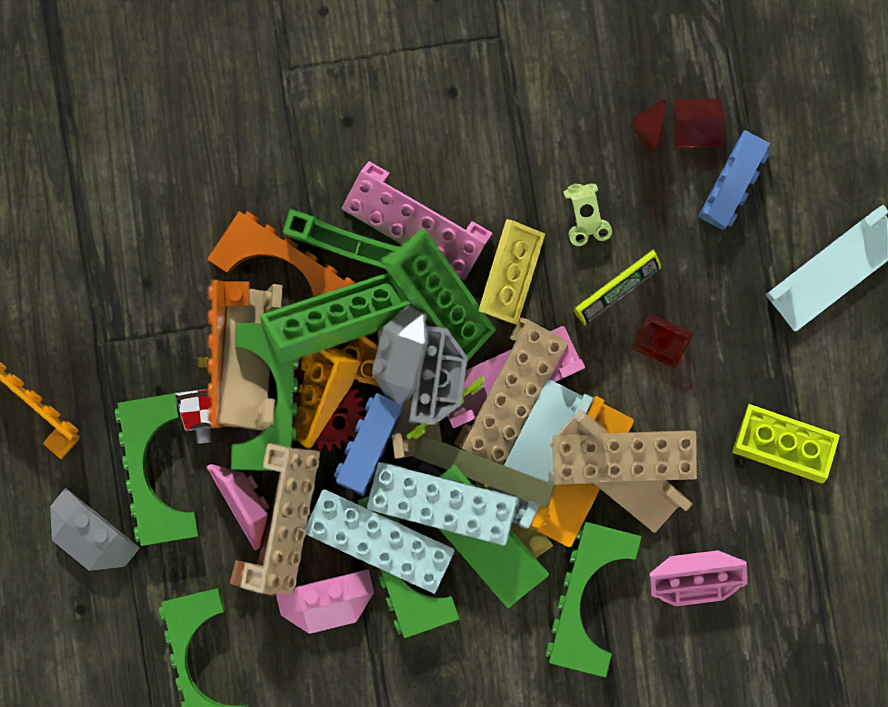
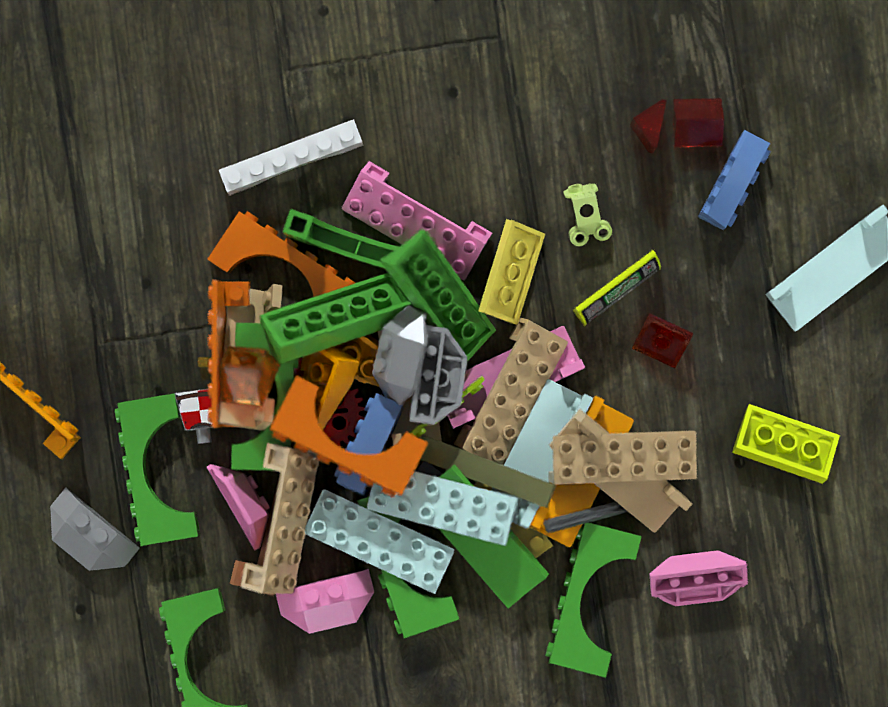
(246, 375): none -> clear orange slope
(290, 156): none -> white arch
(386, 469): none -> orange arch
(583, 516): none -> dark grey axle

